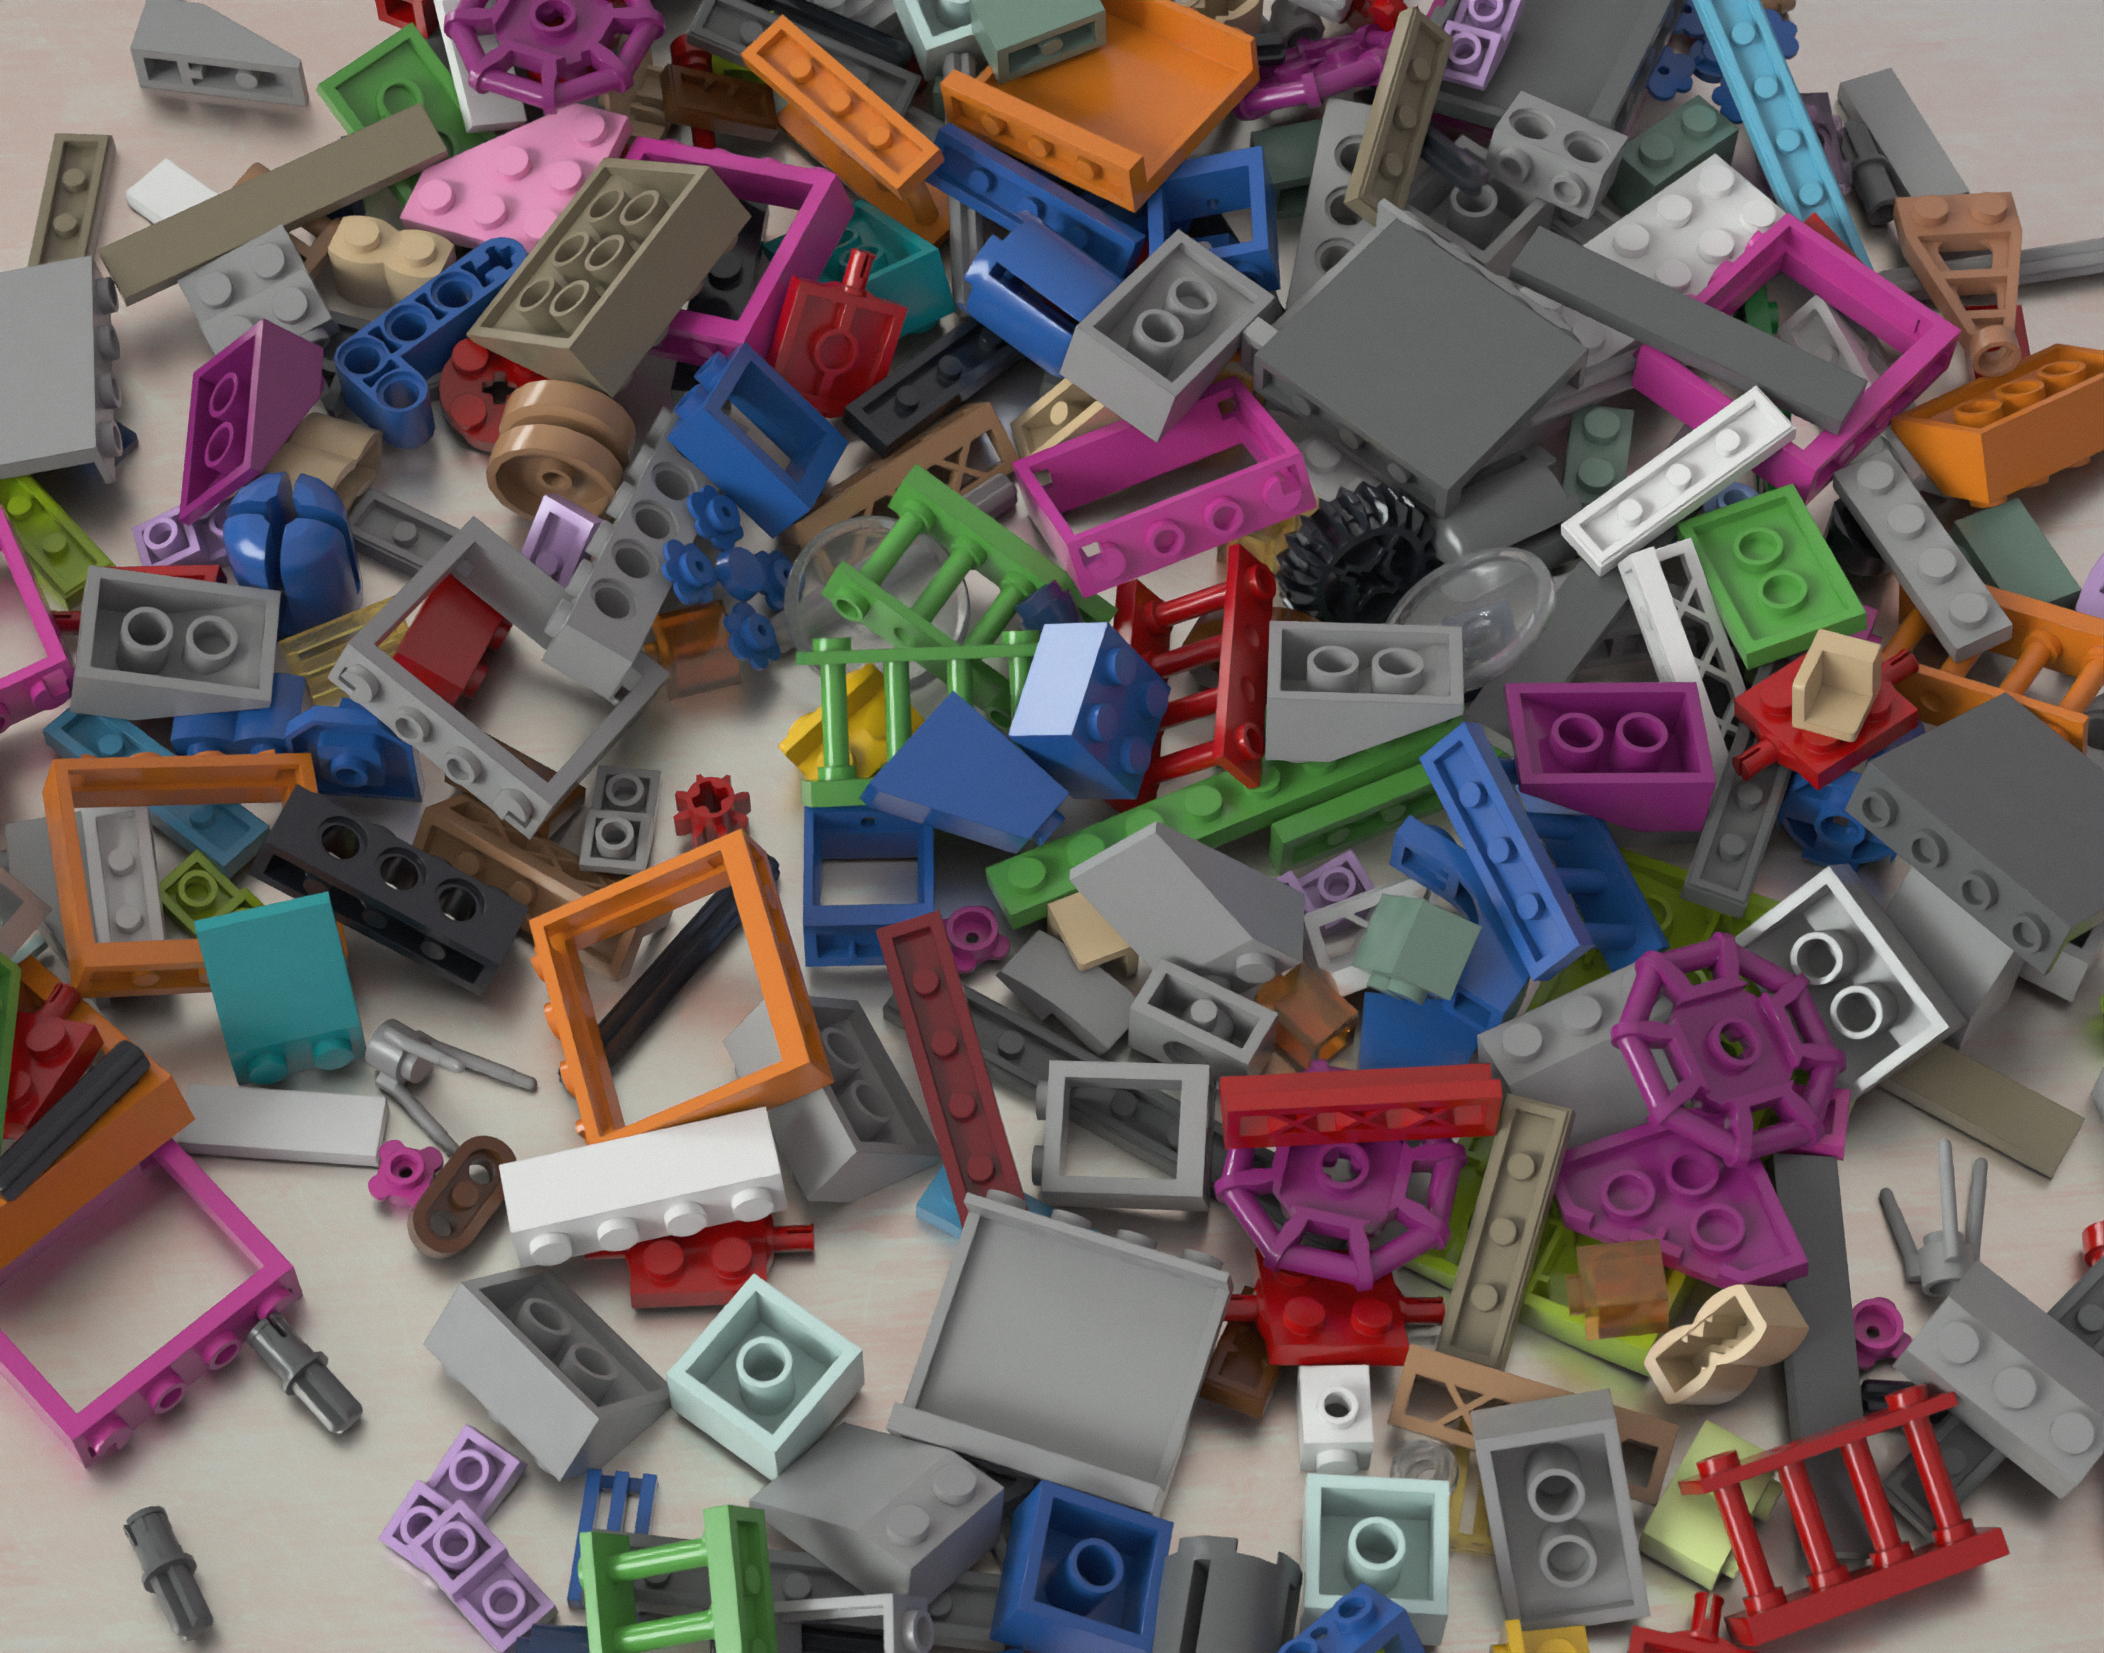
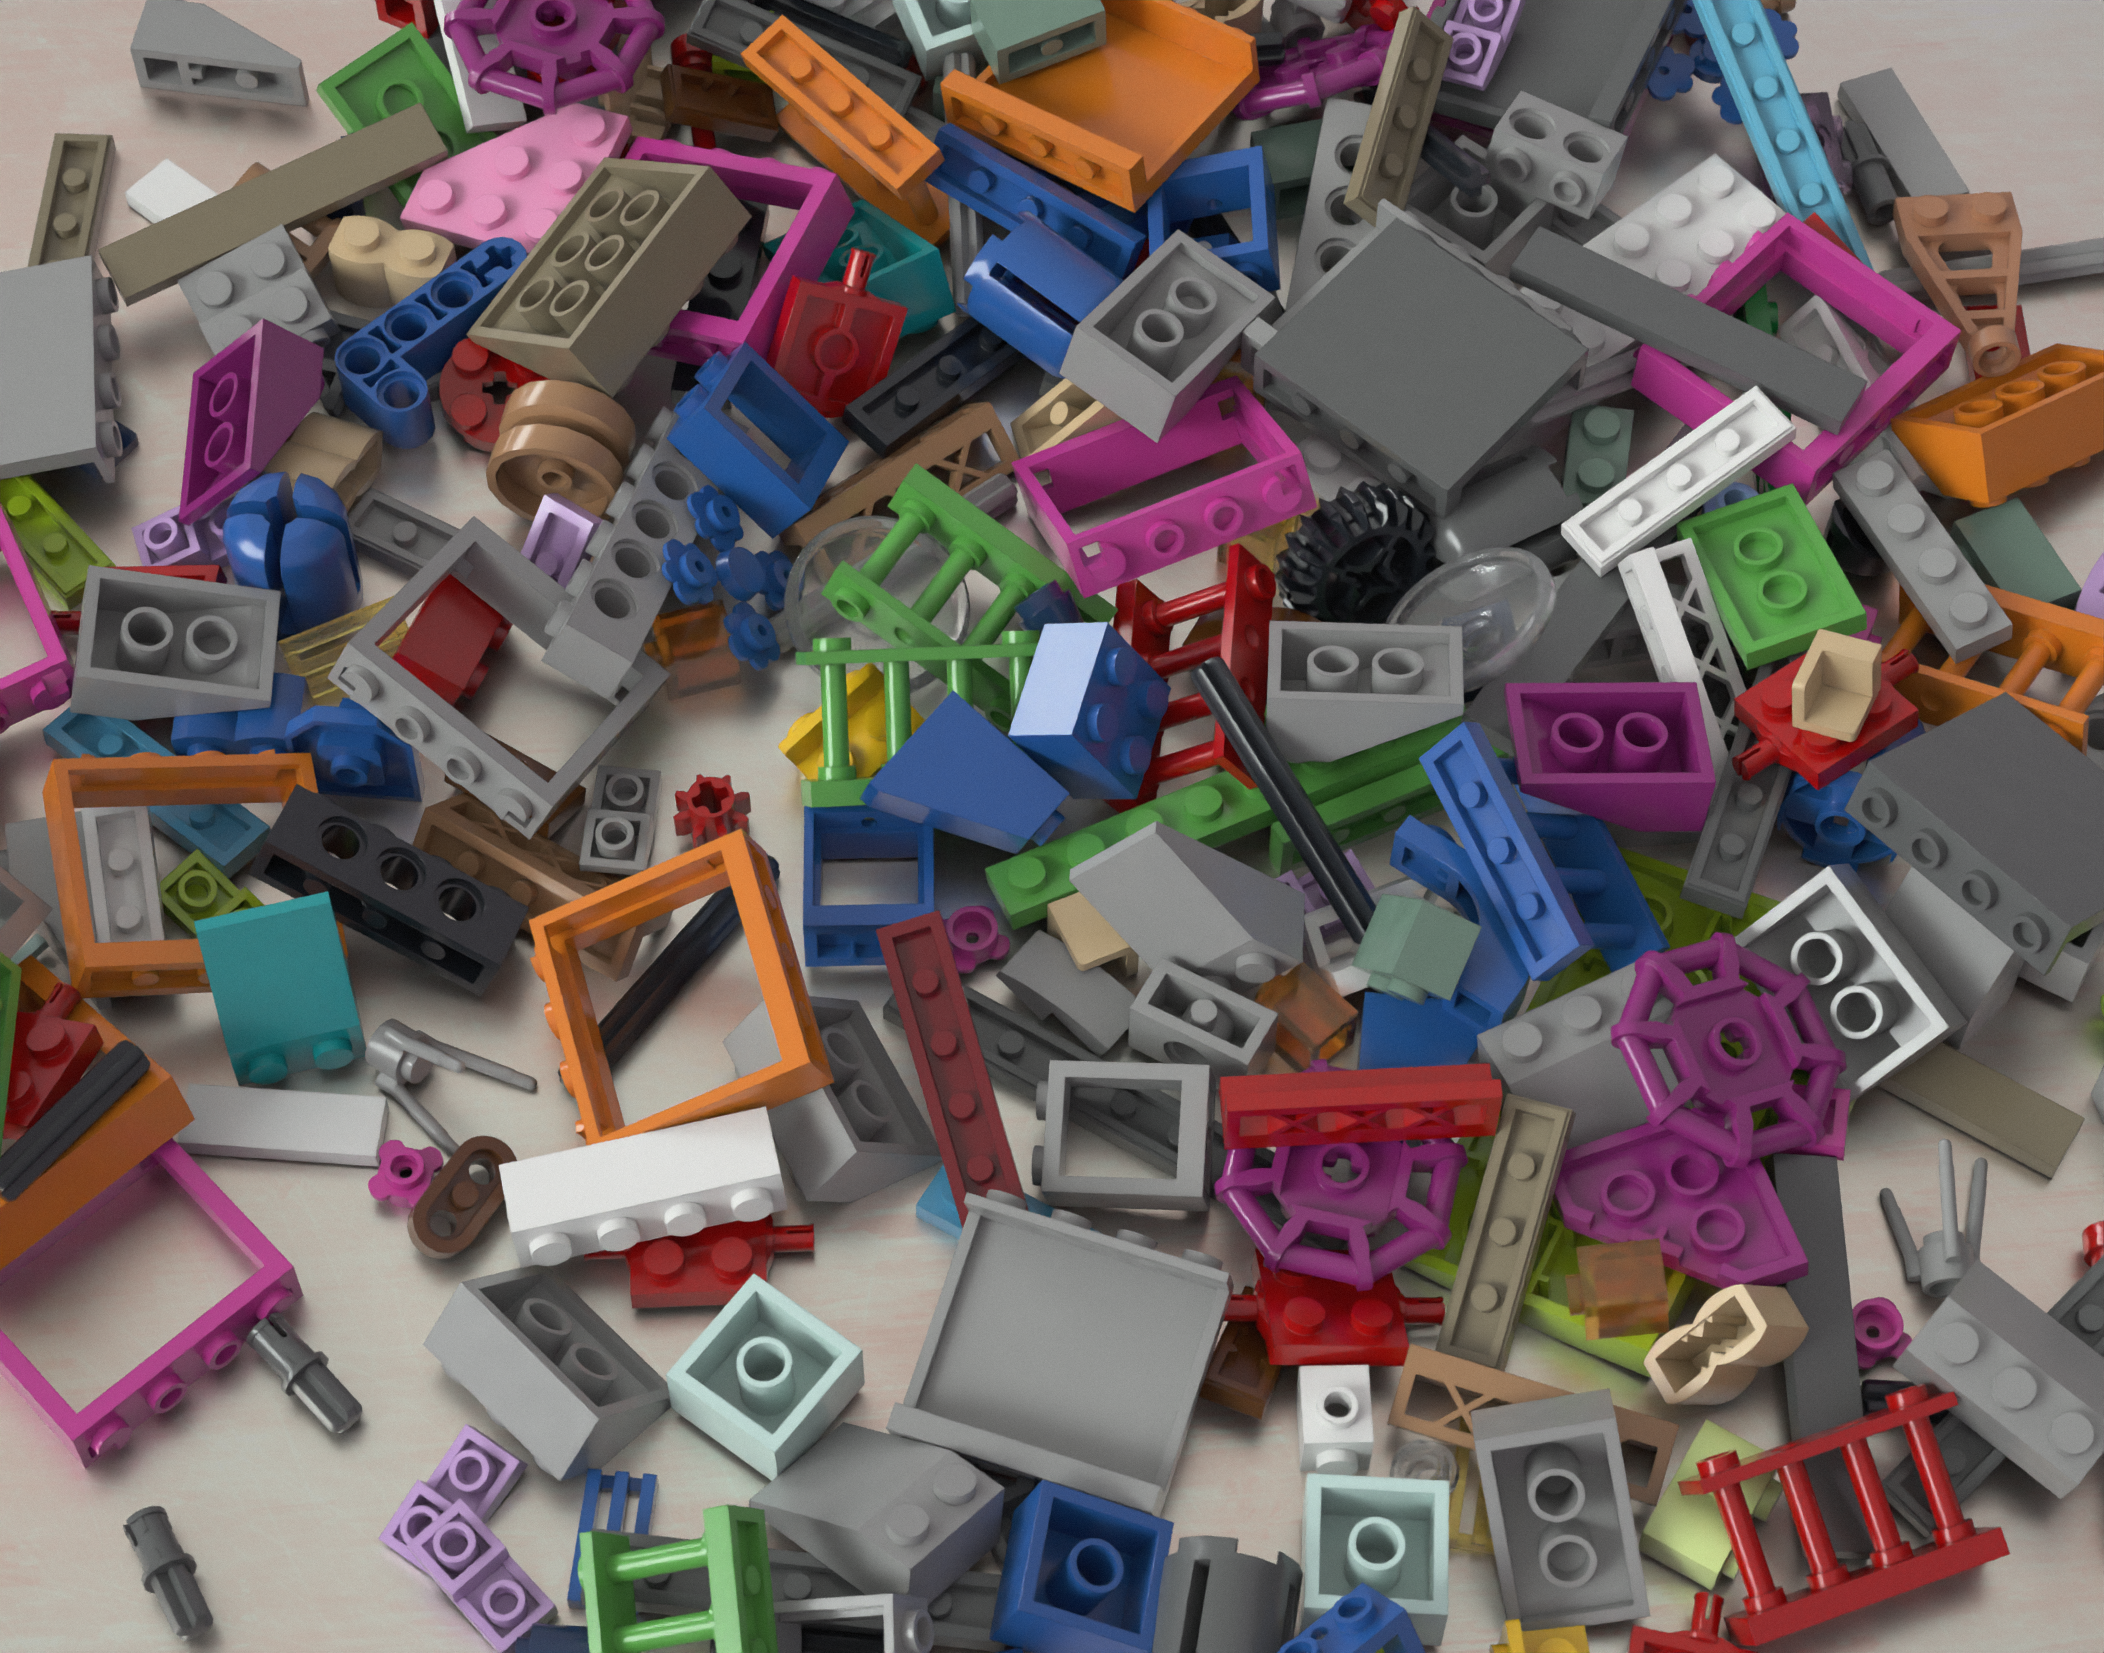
(1285, 795): none -> black axle
(1670, 151): sand green brick -> none

